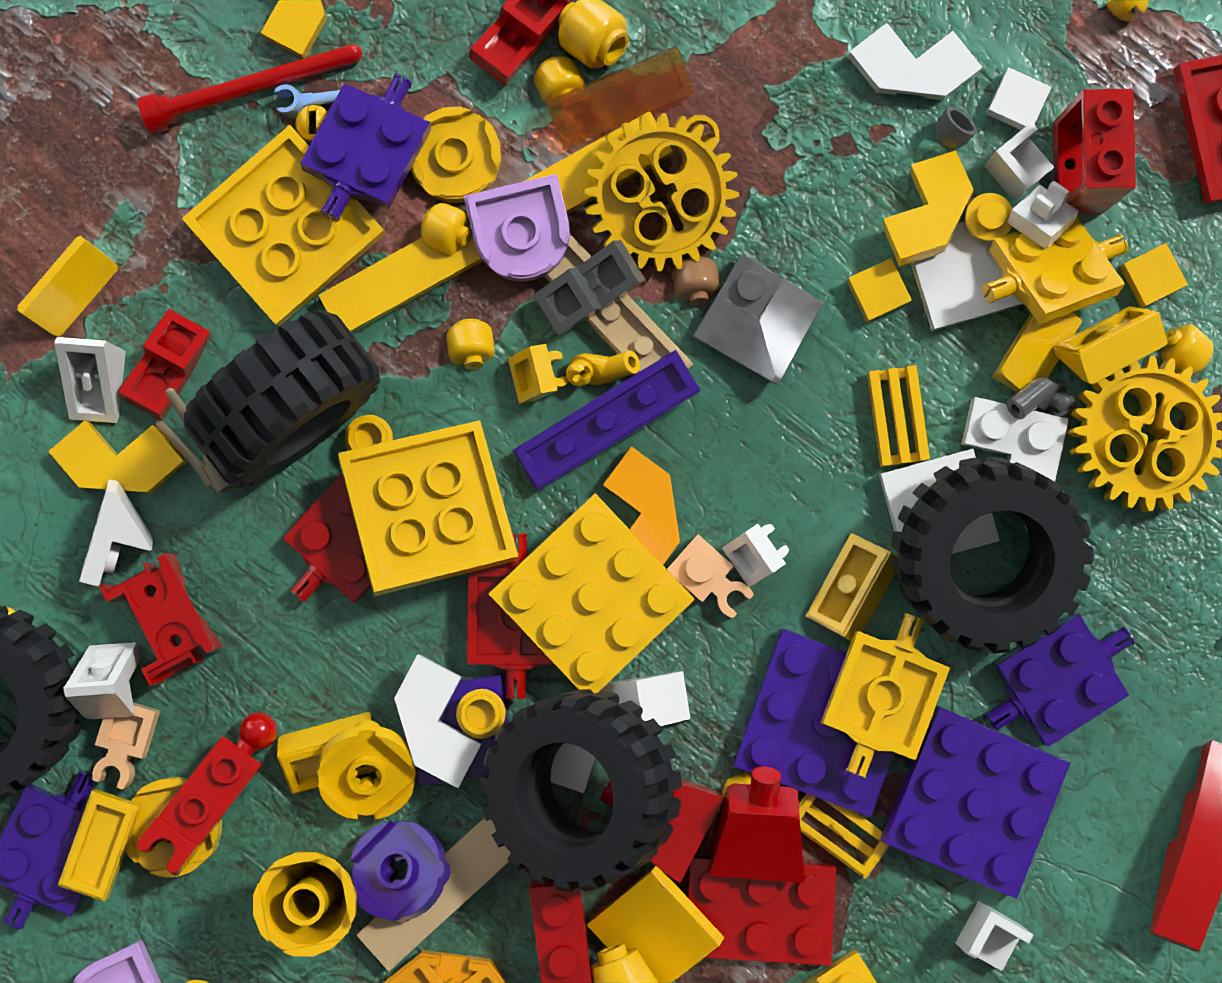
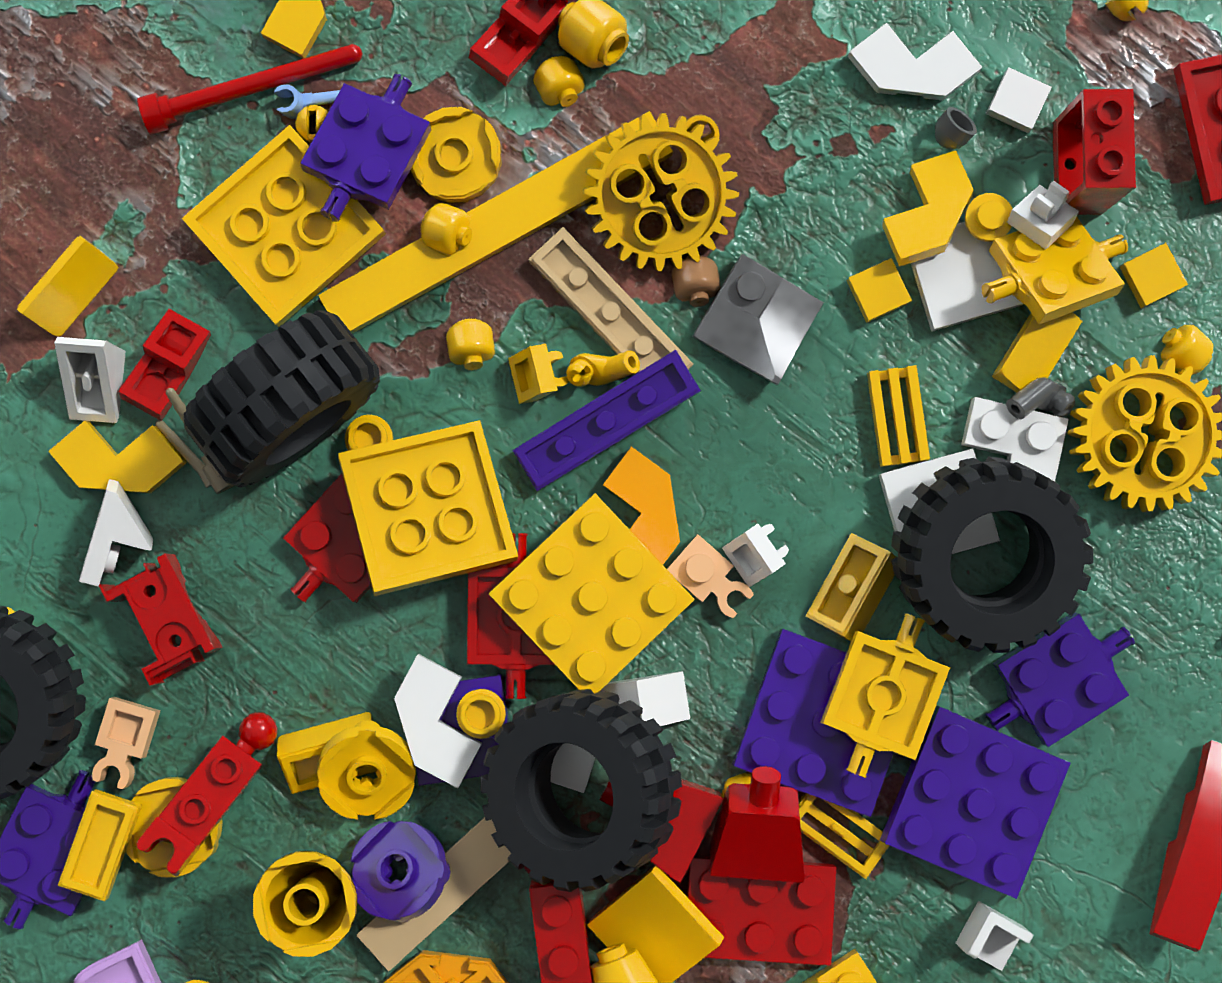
(101, 681): white slope -> none
(520, 228): lavender tile -> none
(589, 287): dark grey slope -> none
(619, 97): clear orange tile -> none
(1018, 163): white panel -> none
(1112, 343): yellow slope -> none

